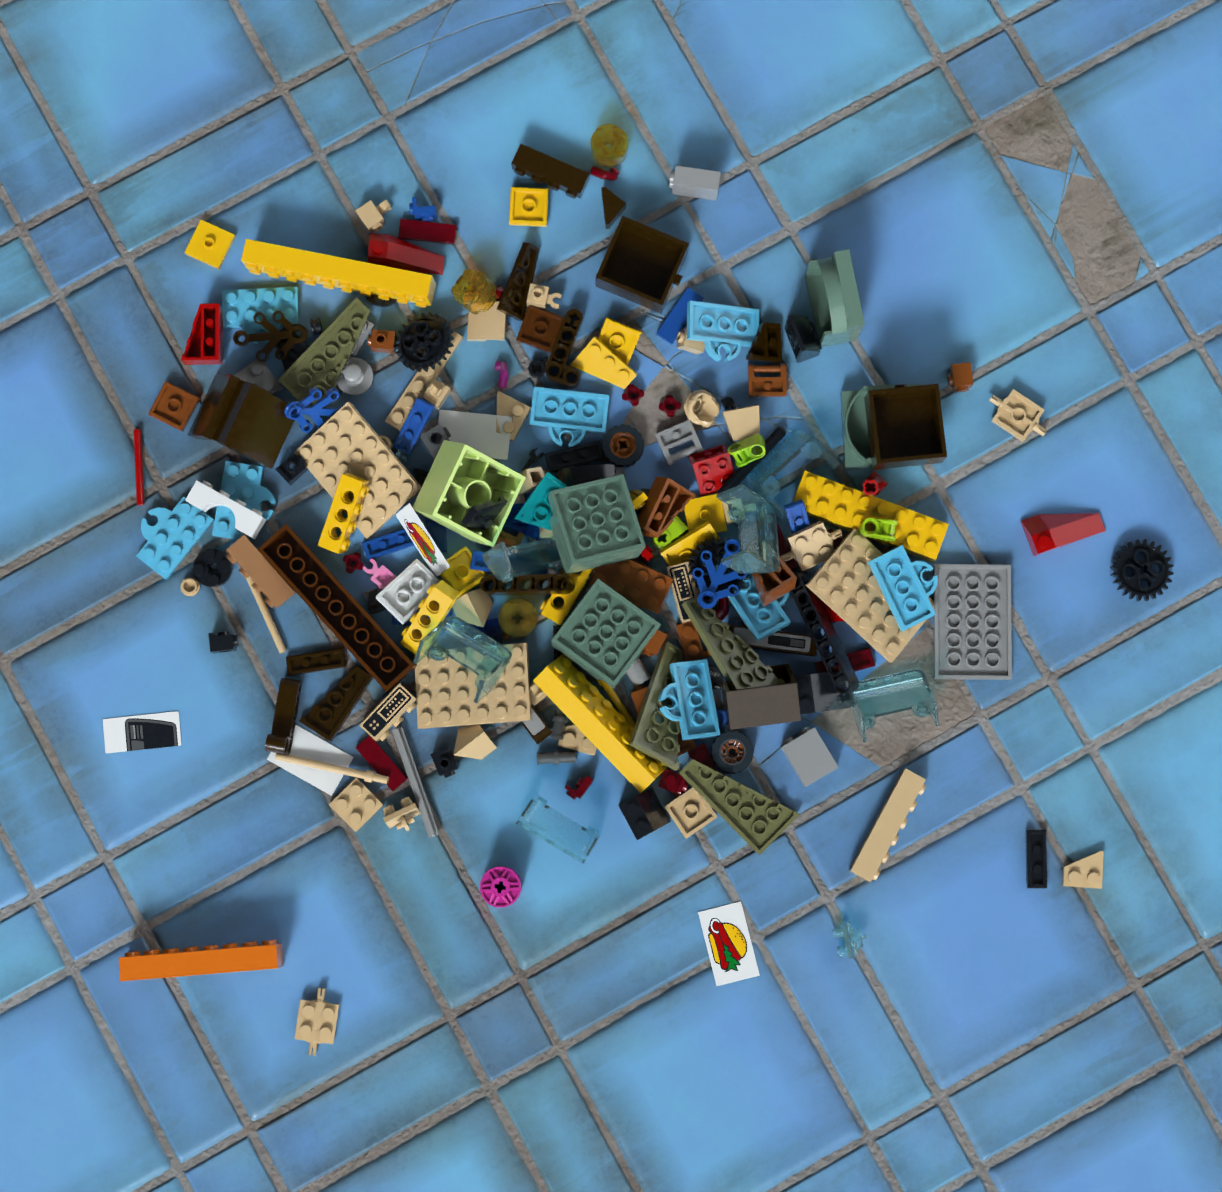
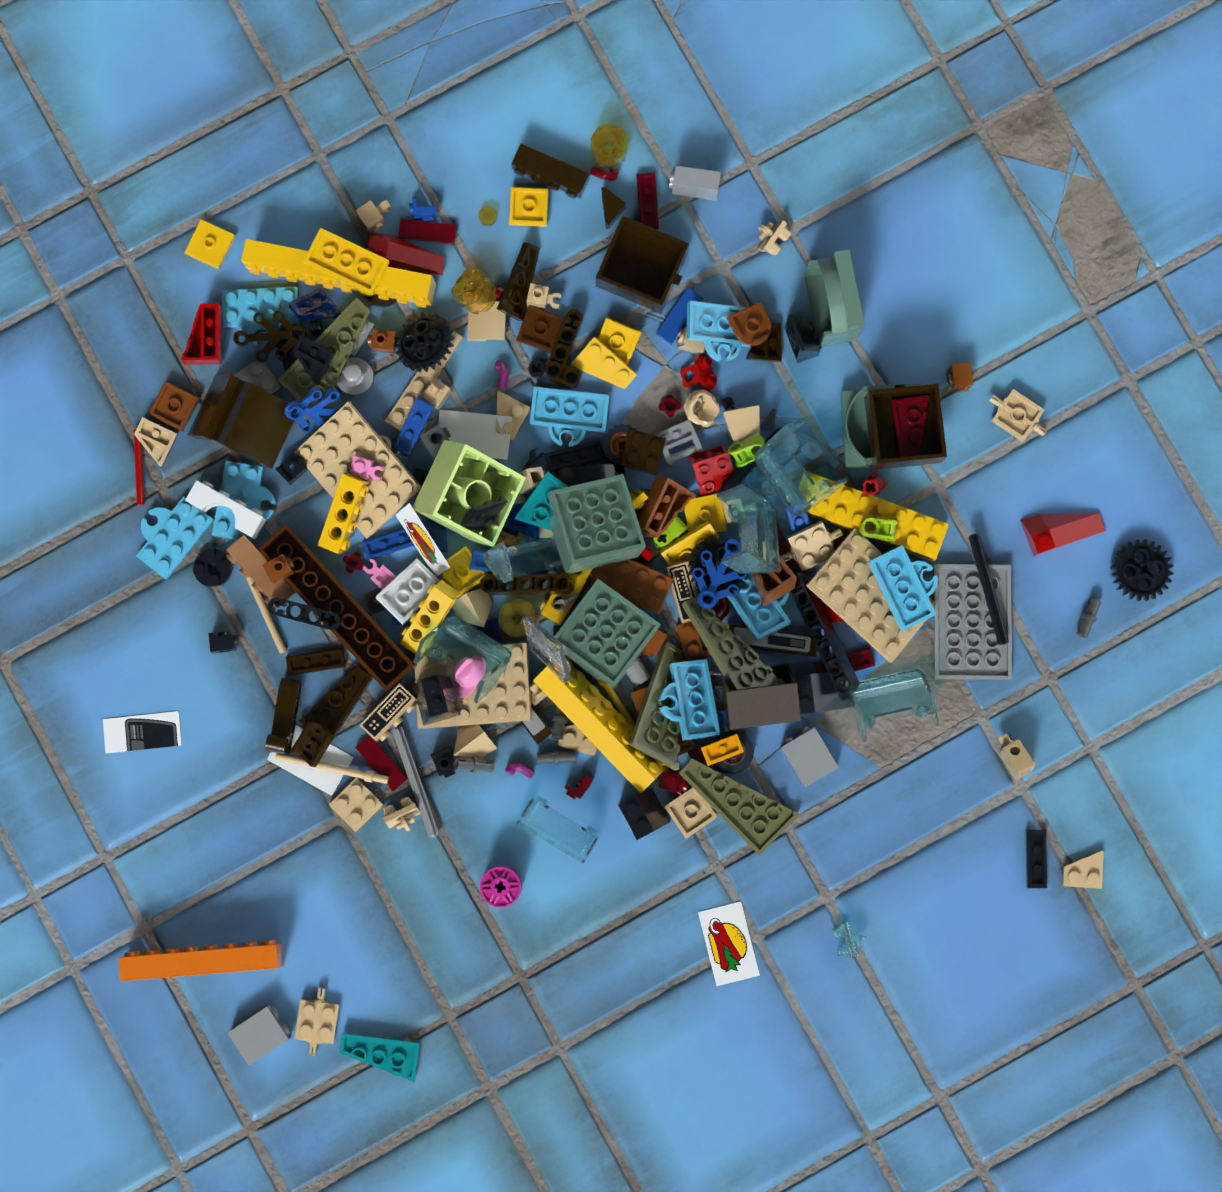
(155, 439): none -> tan wing
(190, 586): tan plate -> none
(259, 1034): none -> light grey brick
(279, 568): none -> dark orange brick
(304, 614): none -> black beam
(313, 358): none -> black wing
(313, 742): none -> dark brown bracket
(314, 306): none -> clear blue wing
(346, 261): none -> yellow plate
(364, 468): none -> bright pink plate
(388, 1054): none -> teal wing
(436, 699): none -> black slope
(468, 674): none -> bright pink piece
(473, 764): none -> dark grey pin
(487, 216): none -> clear yellow tile
(520, 767): none -> magenta arm
(547, 648): none -> clear plate
(563, 603): none -> light grey hand
(638, 394): dark red plate -> none
(642, 452): none -> dark brown plate
(647, 199): none -> dark red tile
(703, 373): none -> red bracket
(722, 750): none -> light orange plate
(751, 324): none -> dark orange tile
(767, 385): dark orange plate -> none
(769, 422): none -> clear smoke slope
(778, 230): none -> tan hips
(787, 473): none -> clear light blue windscreen
(887, 825): tan brick -> none
(909, 421): none -> dark red wing
(988, 589): none -> black axle
(1018, 764): none -> tan torso
(1088, 618): none -> dark grey pin

